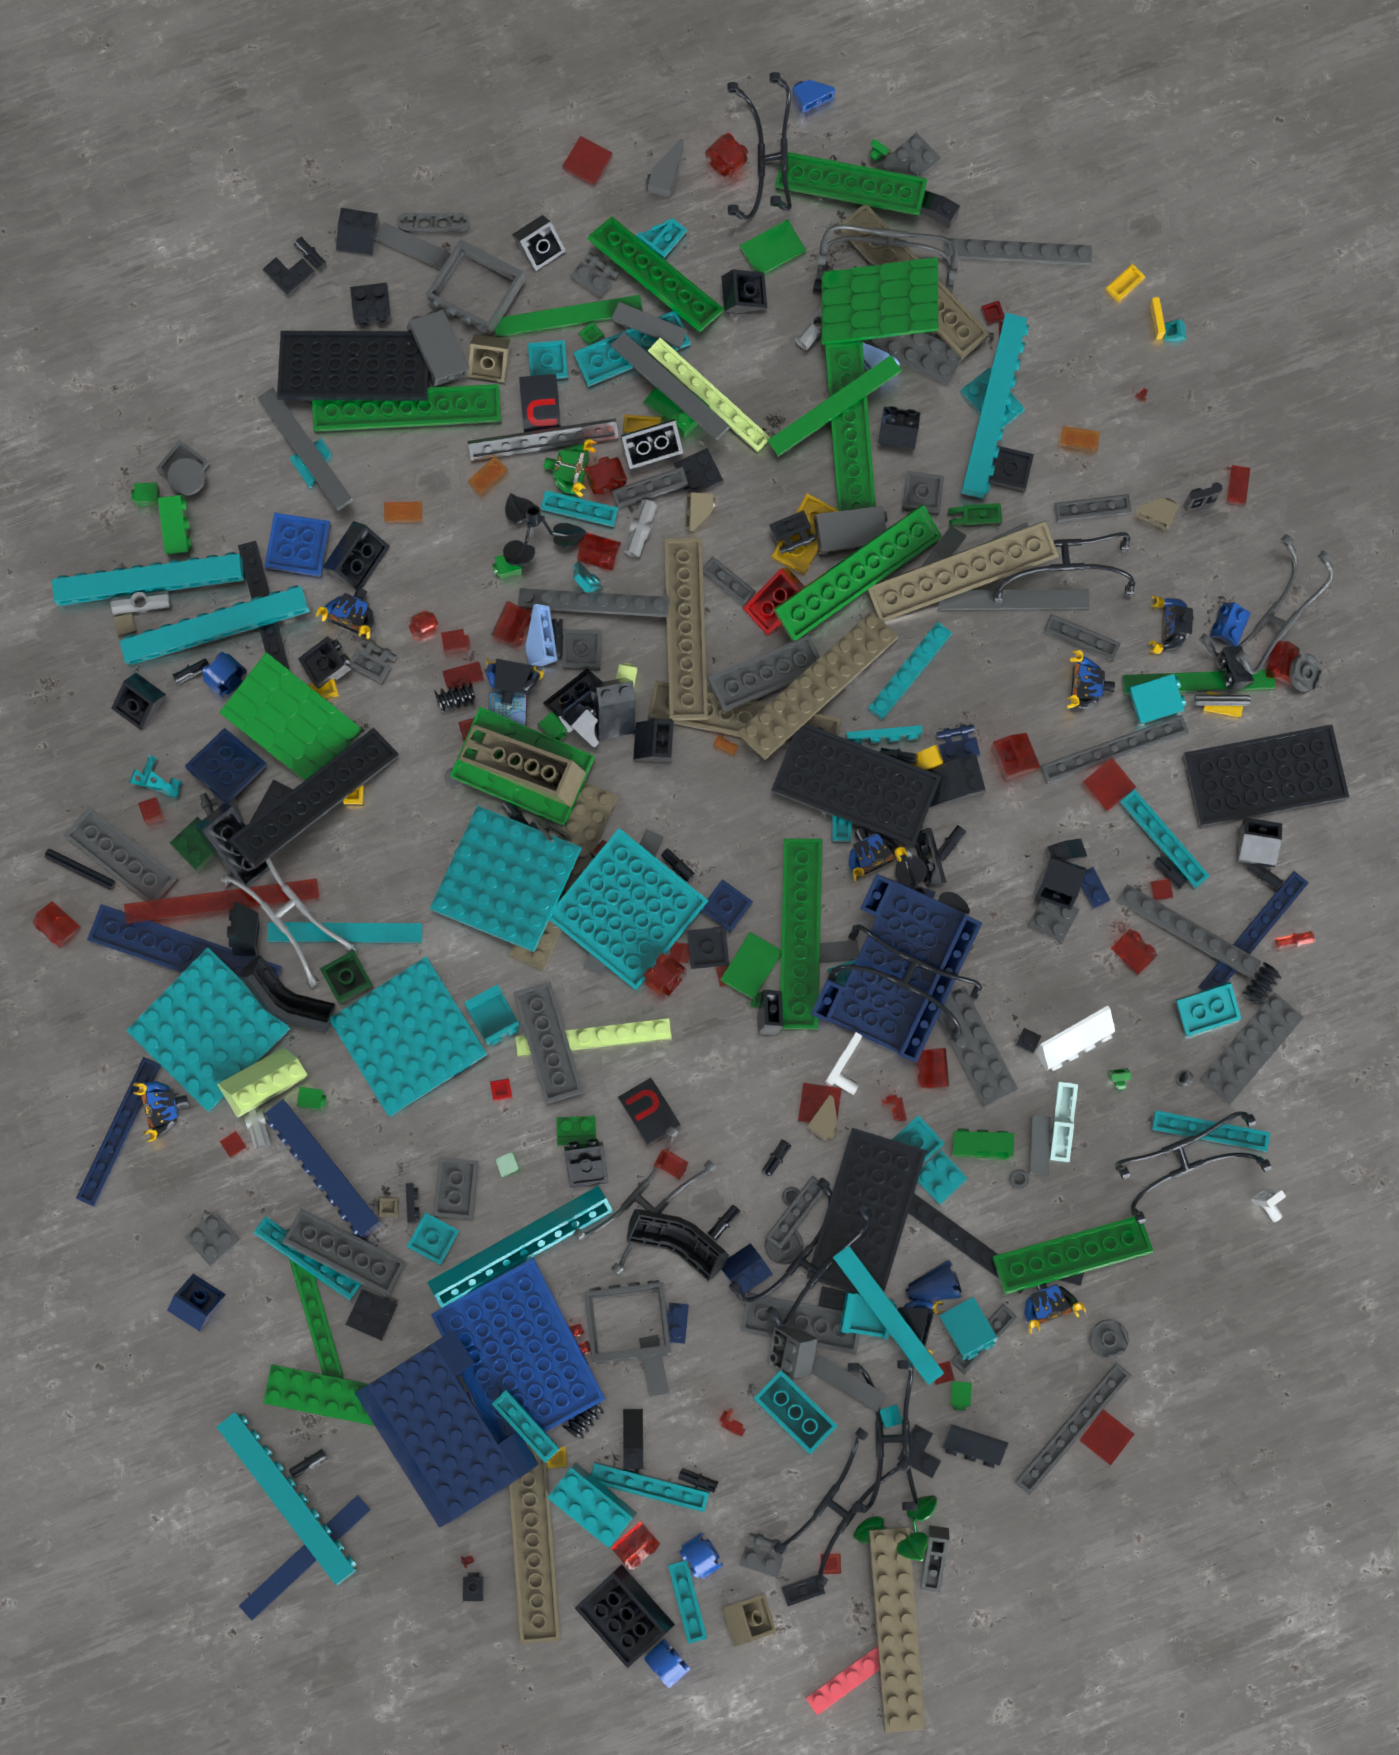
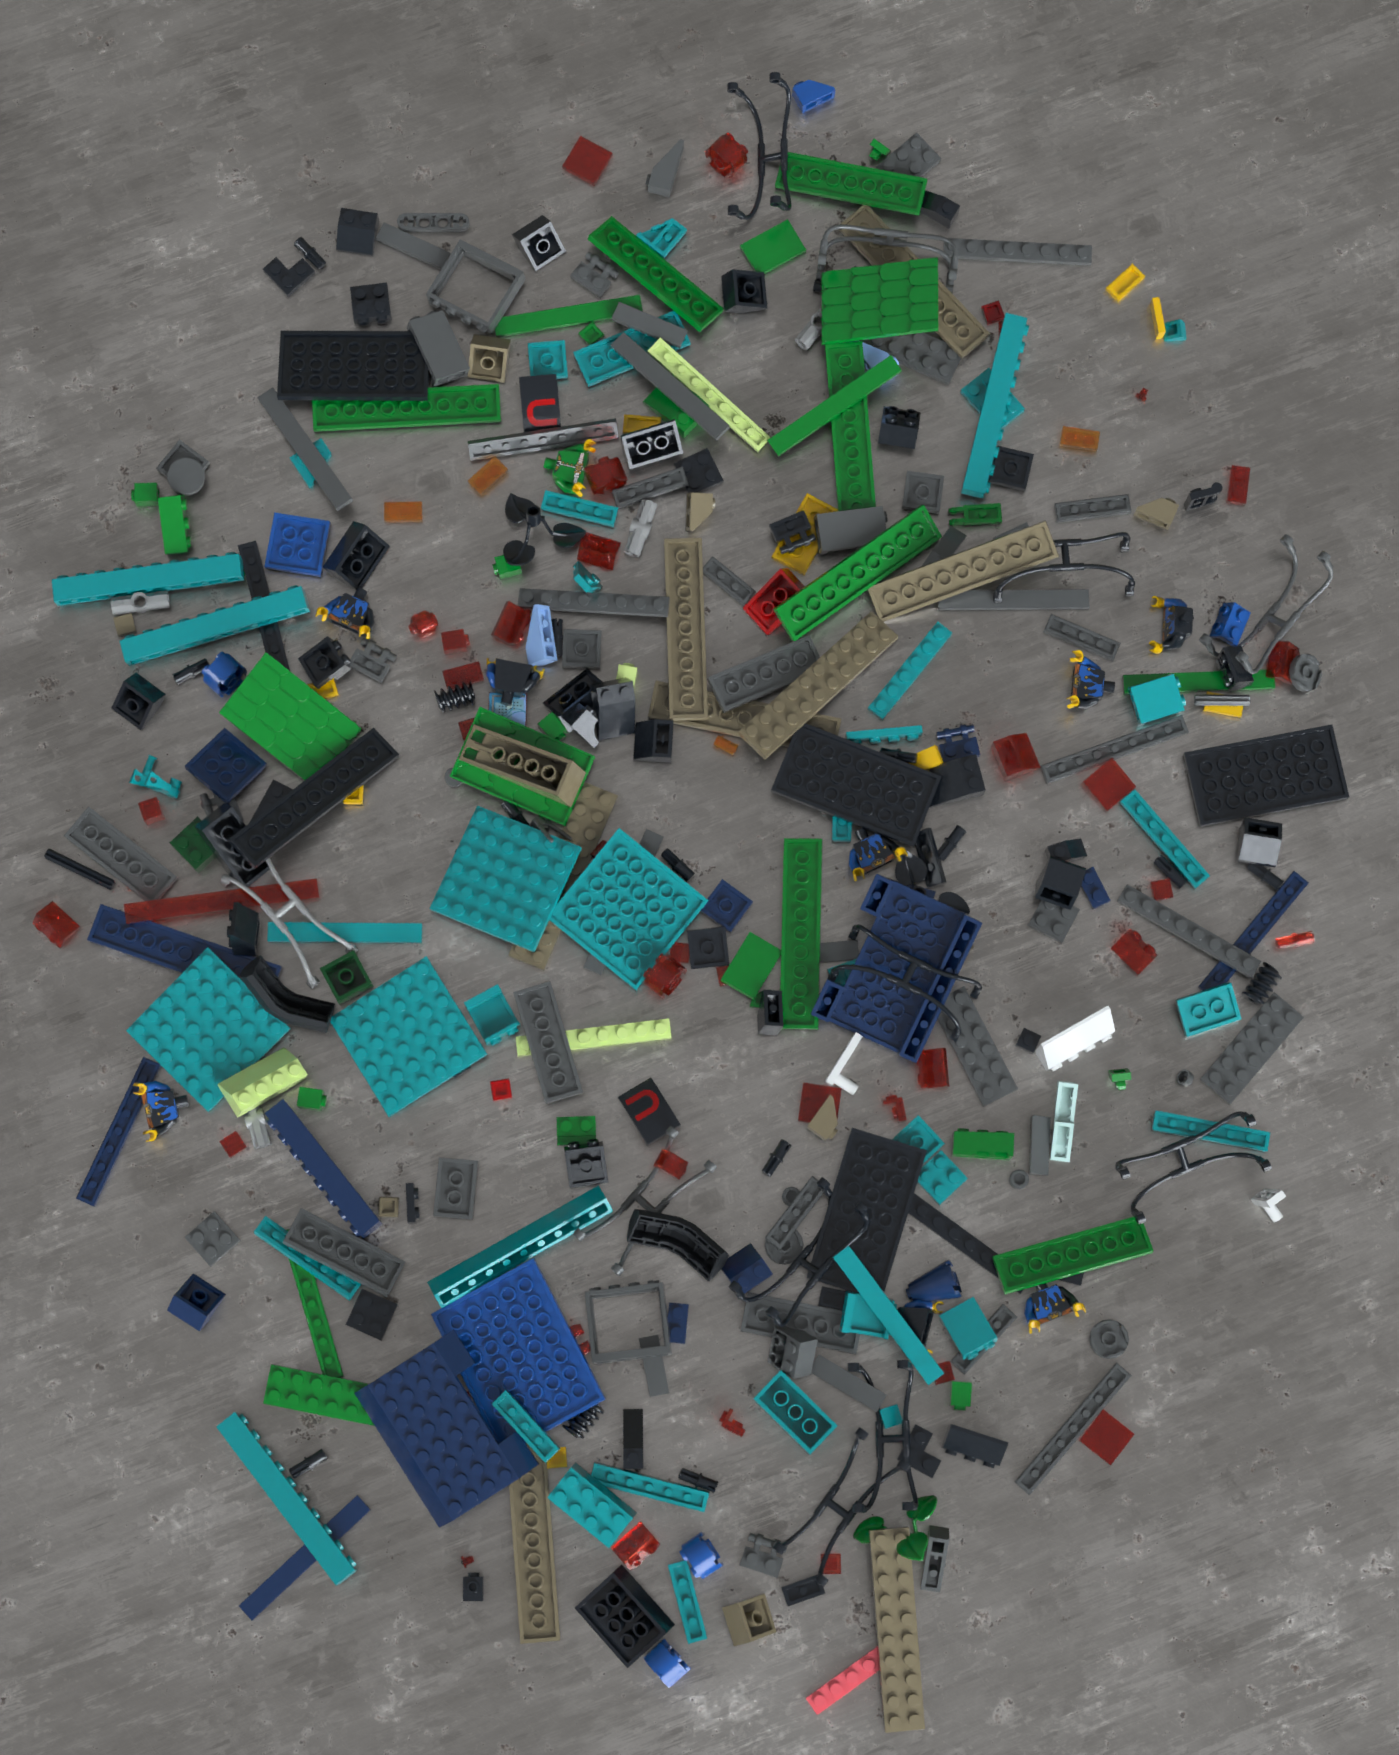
(433, 1238): teal plate -> none
(507, 1164): slope -> none
(724, 1222): black axle -> none

